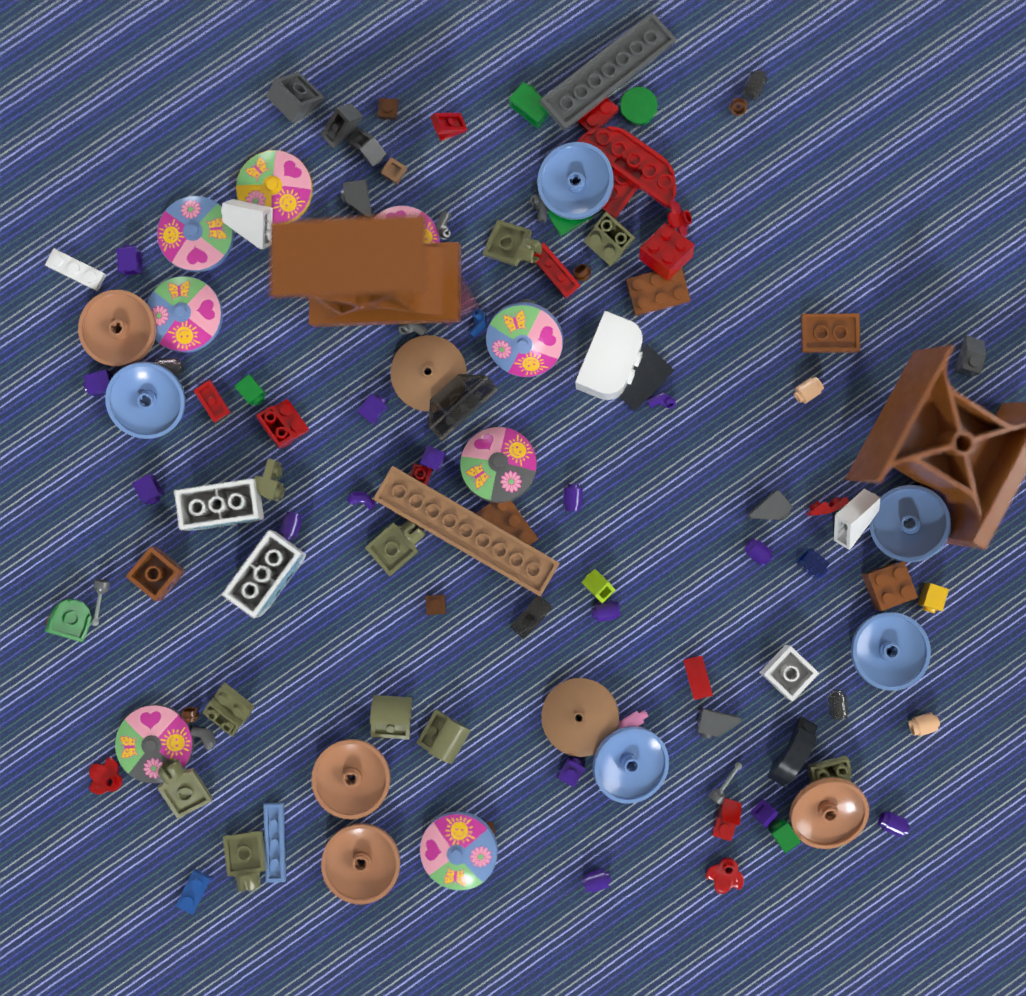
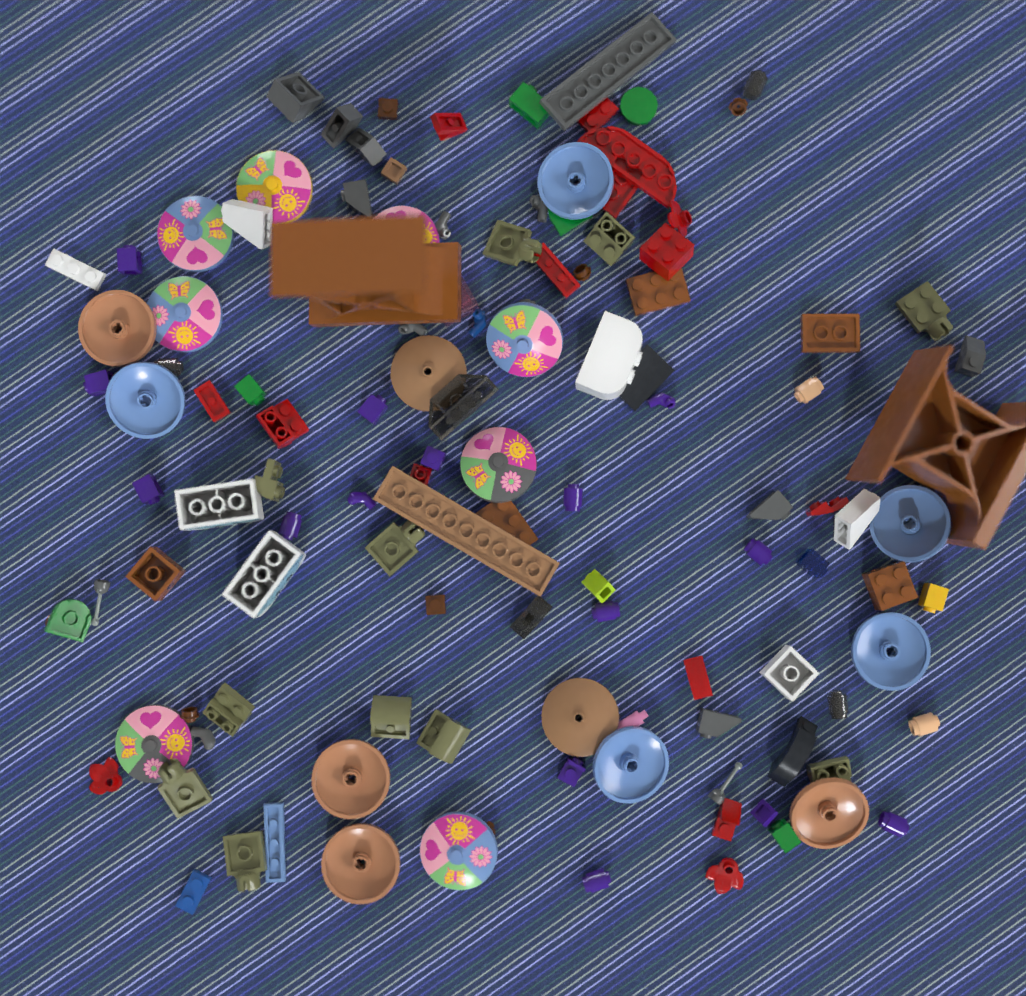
(926, 311): none -> olive plate

